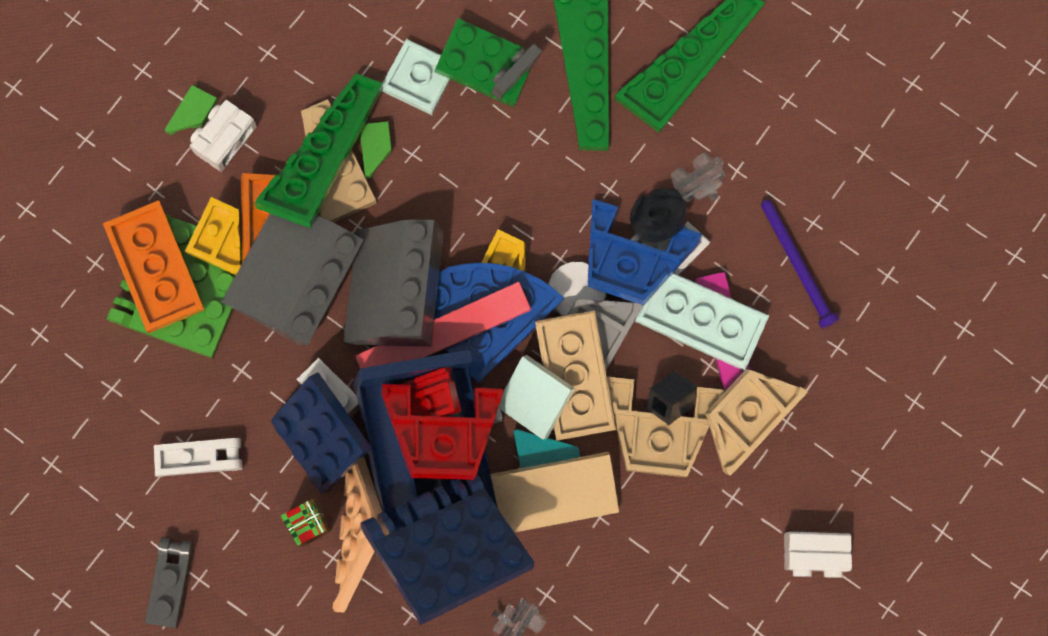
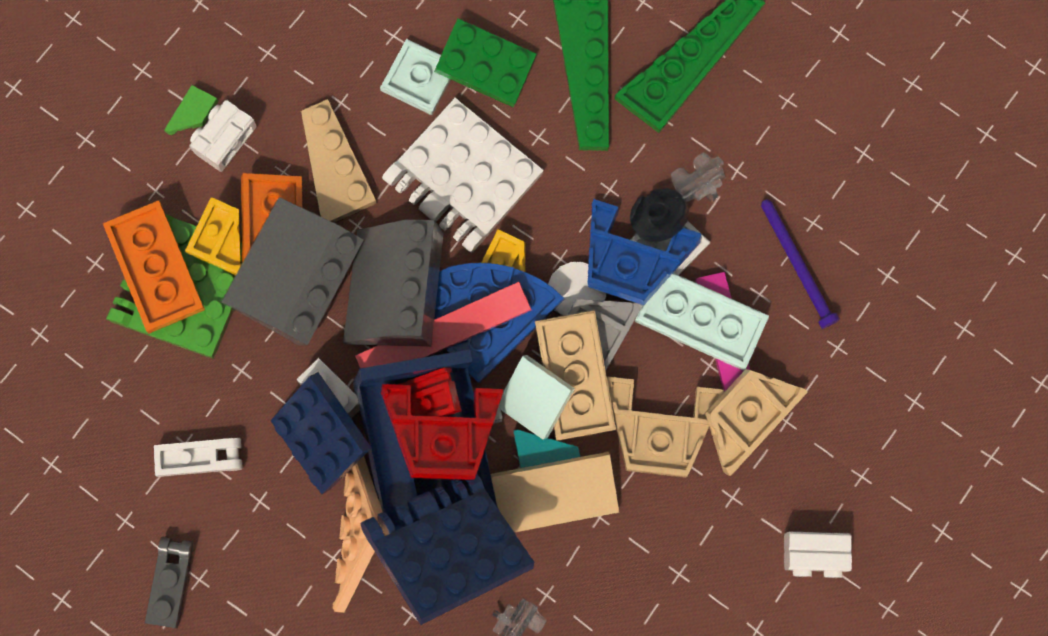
(306, 523): piece -> none
(312, 171): green wing -> none
(375, 146): bright green tile -> none
(466, 170): none -> white hinge
(507, 79): dark grey plate -> none
(671, 397): black brick -> none

